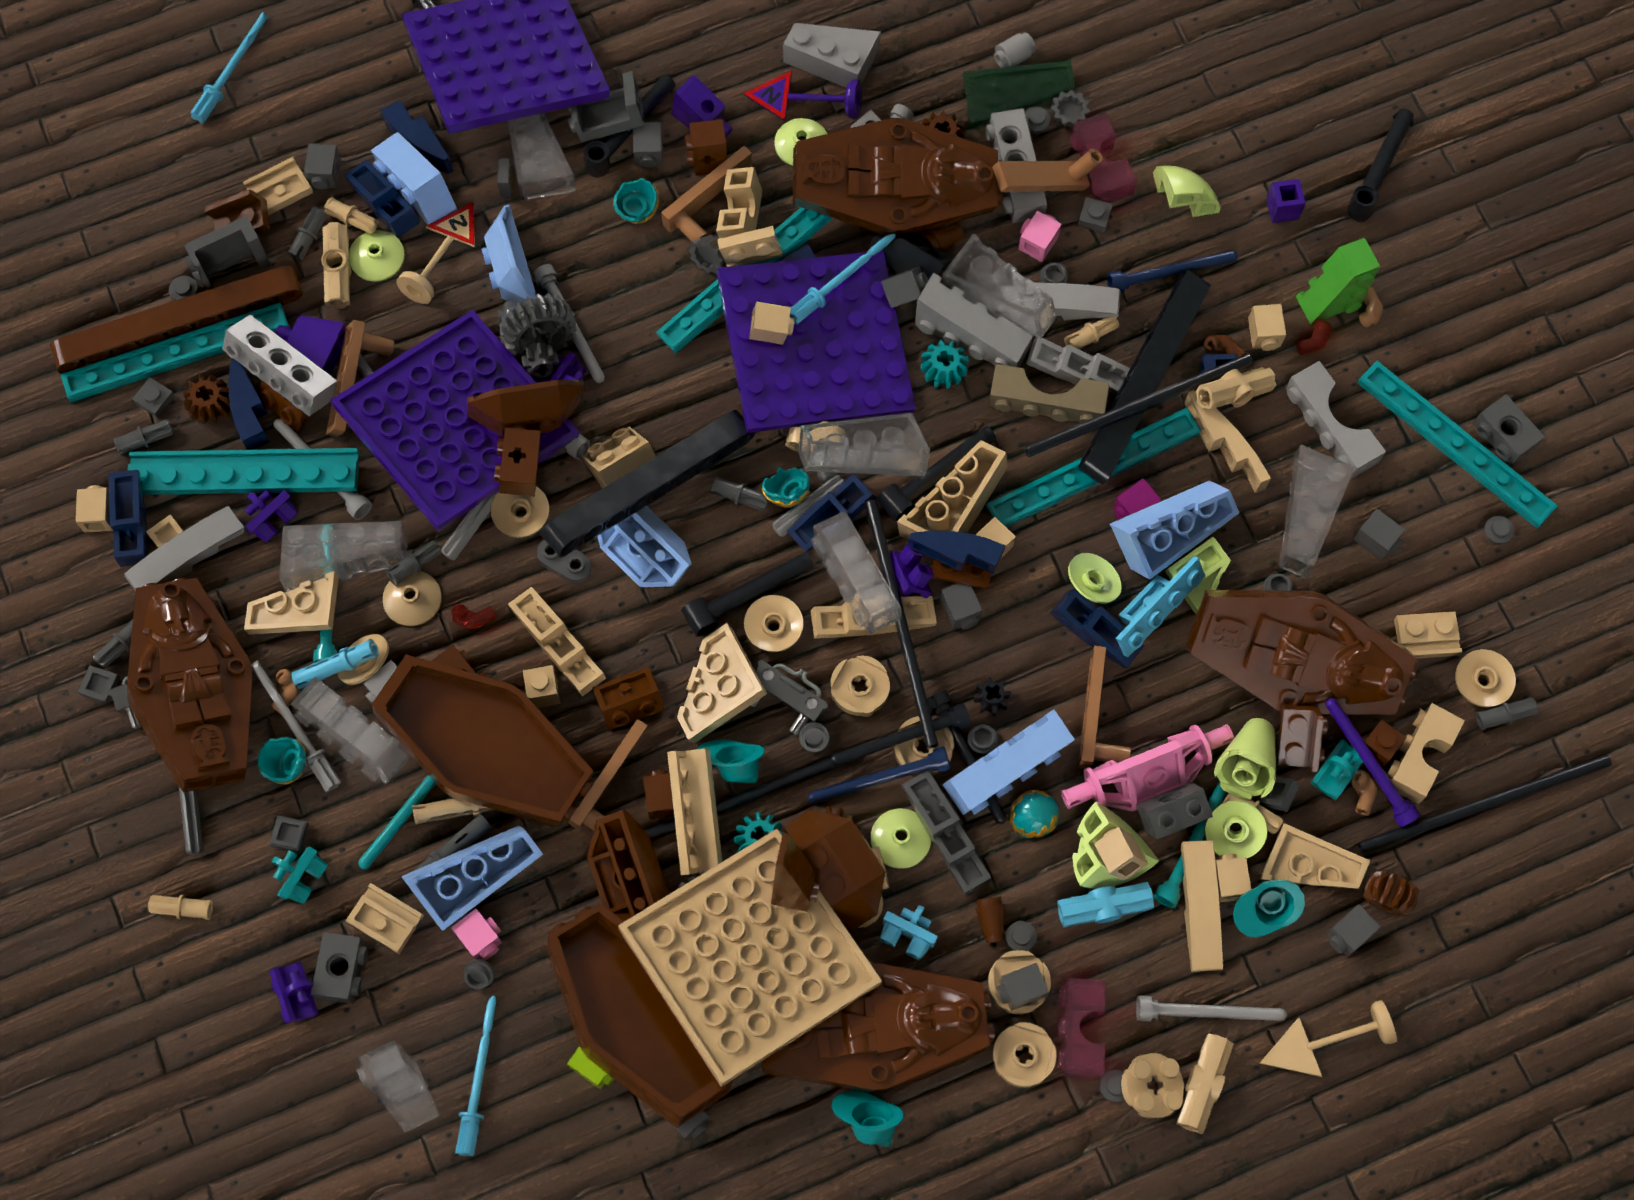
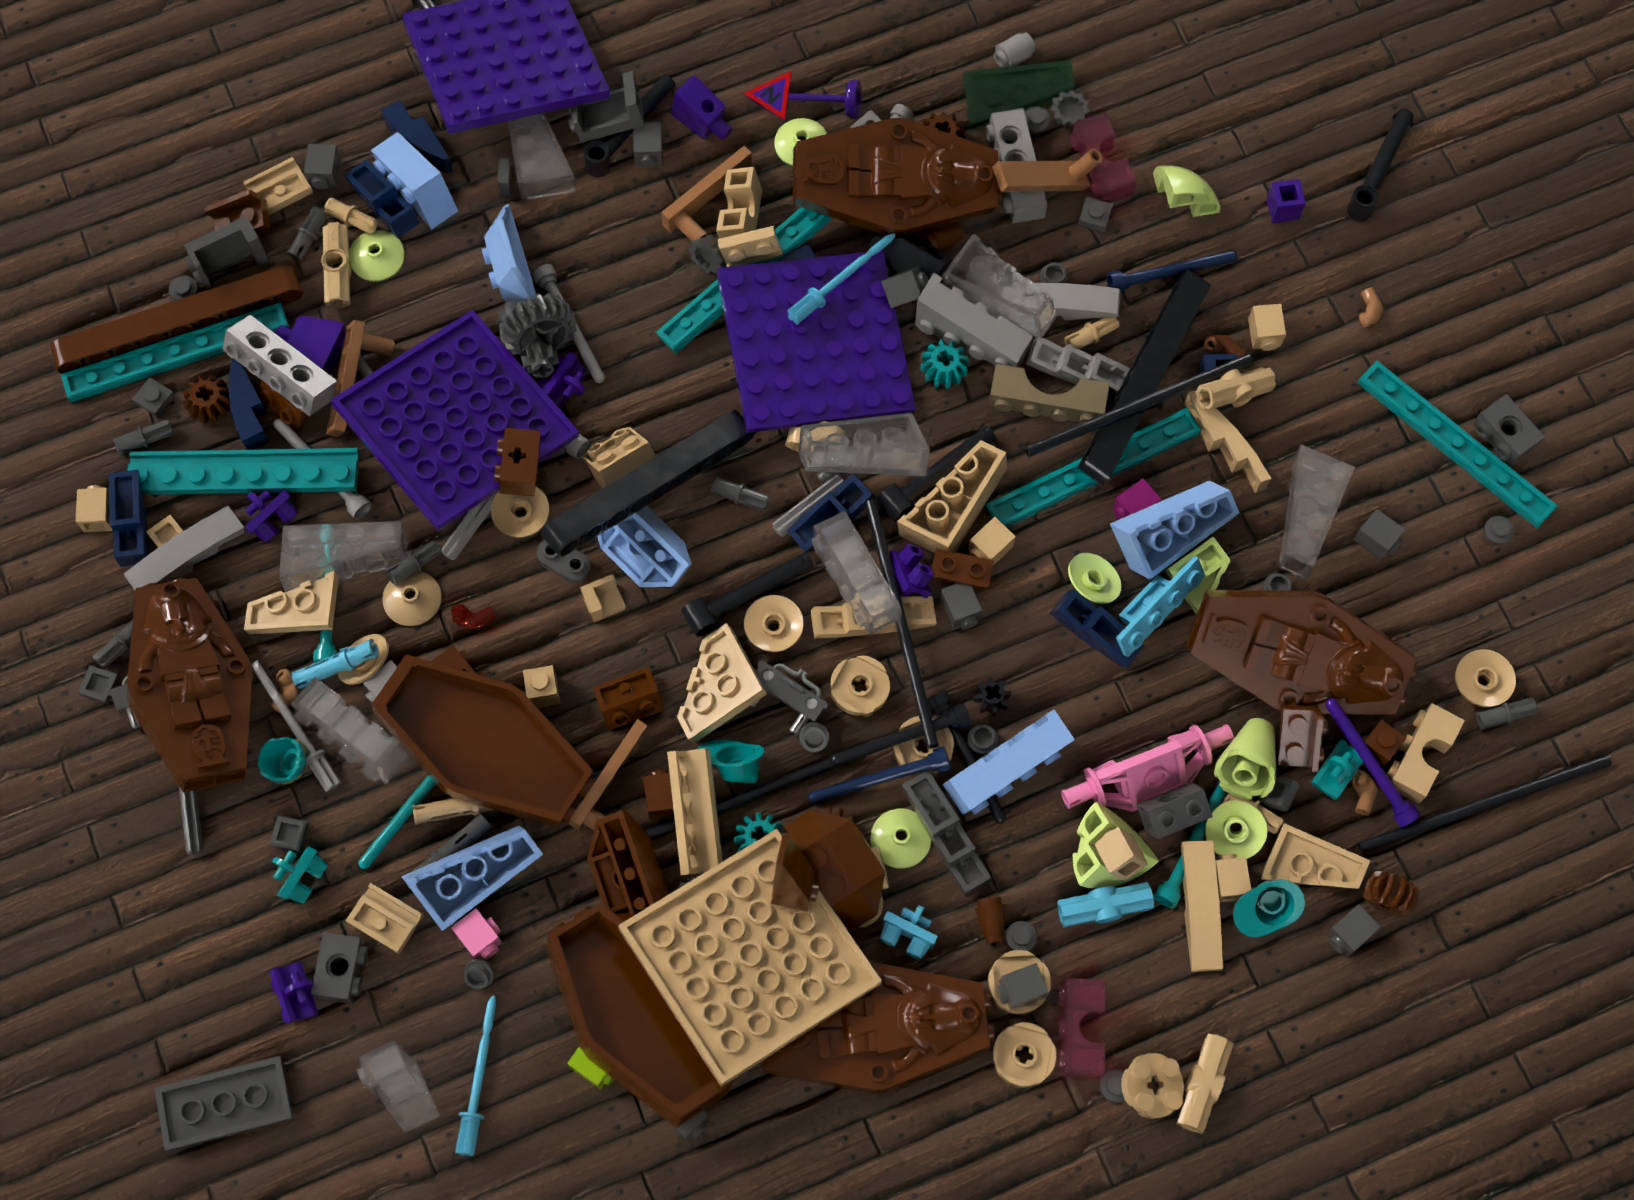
(180, 907): tan axle -> none
(212, 93): medium azure piece -> none
(223, 1103): none -> dark grey plate
(455, 226): tan piece -> none
(529, 406): reddish brown wedge -> none
(557, 641): tan slope -> none
(602, 598): none -> tan panel
(636, 201): teal hair -> none
(706, 146): reddish brown brick -> none
(771, 323): tan brick -> none
(787, 487): teal hair -> none
(831, 51): light grey wedge -> none
(870, 1117): teal piece -> none
(958, 548): dark blue slope -> none
(1034, 814): teal hair -> none
(1039, 235): bright pink brick -> none
(1089, 749): medium nougat piece -> none
(1150, 1008): light grey piece -> none
(1296, 1053): tan piece -> none
(1311, 393): light grey arch -> none
(1318, 339): clear red arm -> none
(1343, 282): bright green wedge -> none
(1429, 634): tan plate -> none

